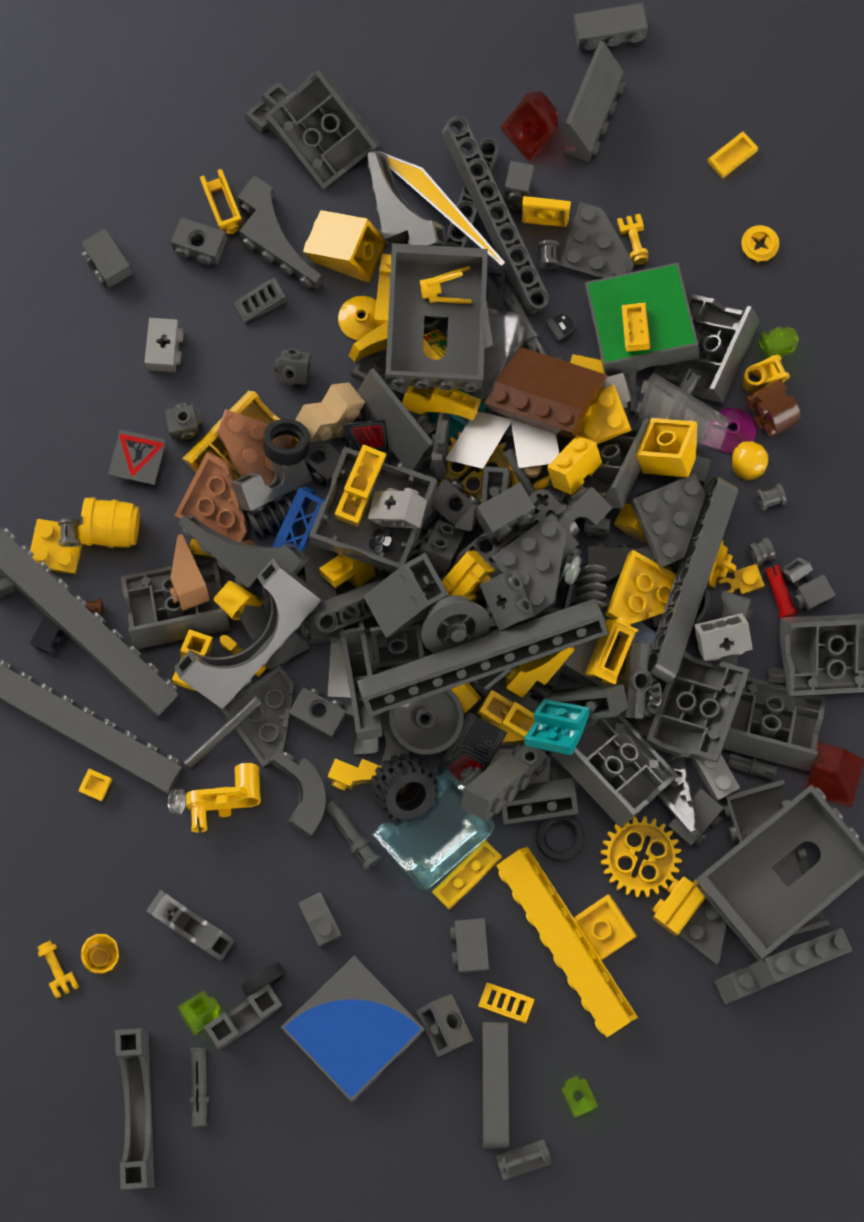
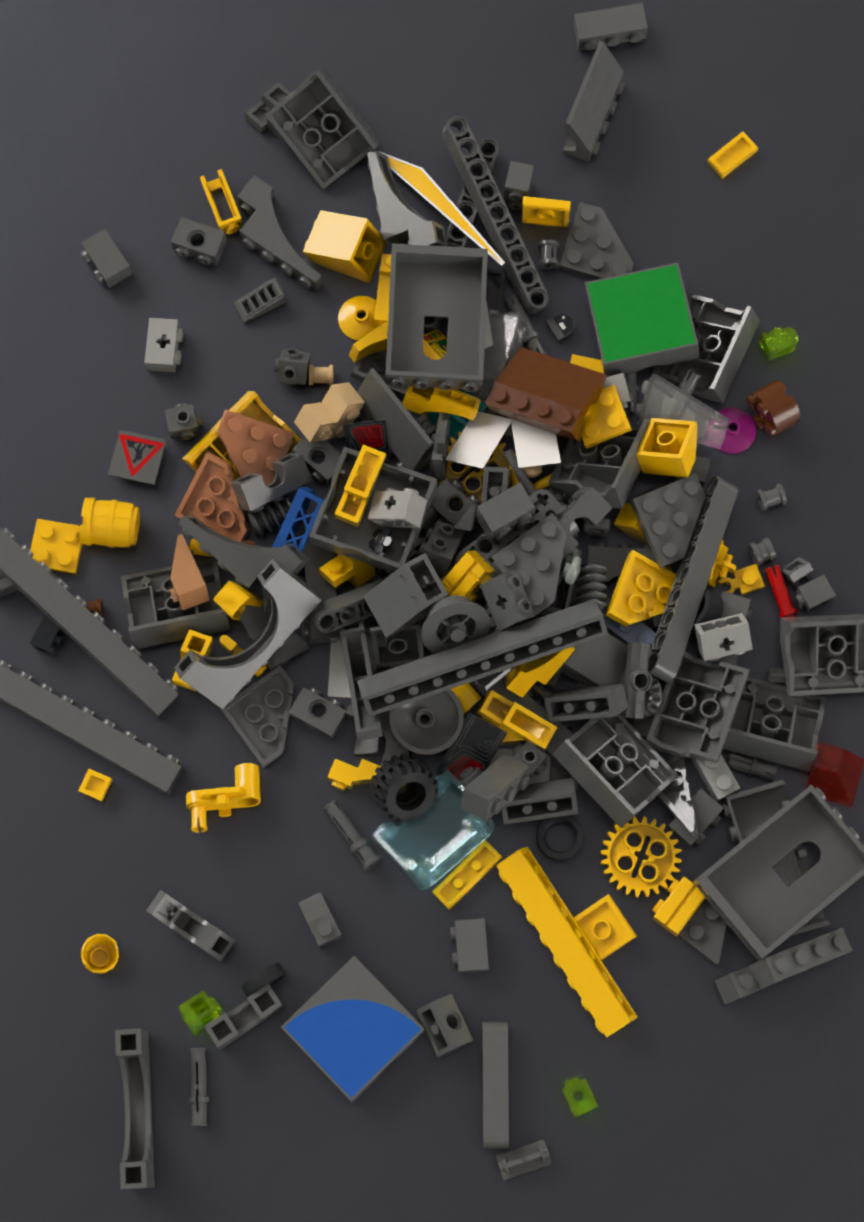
(61, 979): yellow hinge -> none
(69, 532): dark grey bush -> none
(176, 801): clear tile -> none
(223, 732): dark grey bar -> none
(286, 456): black tyre -> none
(311, 792): dark grey arch -> none
(321, 375): none -> tan bush
(431, 287): yellow plant -> none
(518, 997): yellow slope -> none
(531, 123): clear red slope -> none
(557, 726): teal slope -> none
(574, 464): yellow brick -> none
(602, 650): yellow window -> none
(635, 327): yellow plate -> none
(638, 255): yellow hinge -> none
(749, 460): yellow hair -> none
(757, 234): yellow gear -> none
(766, 372): yellow piece -> none

